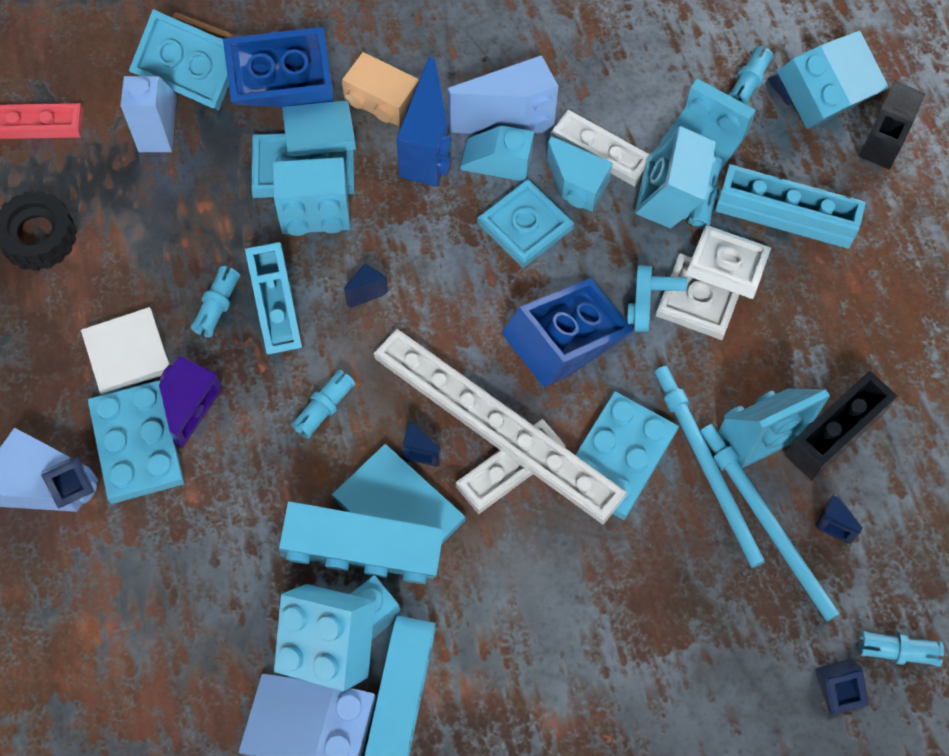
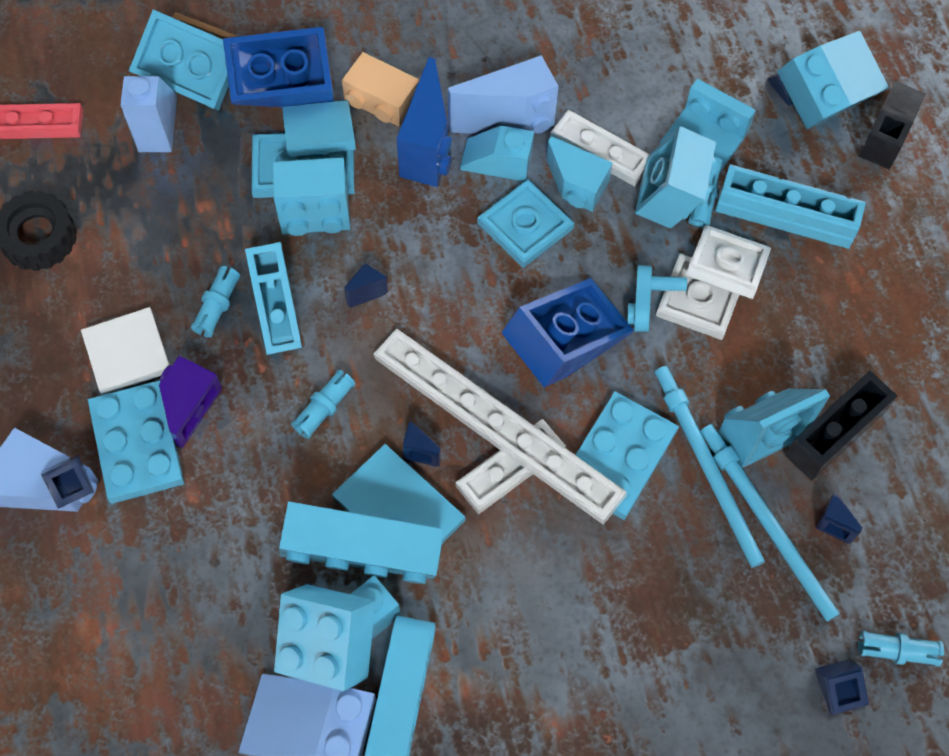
(751, 76): medium azure pin -> none

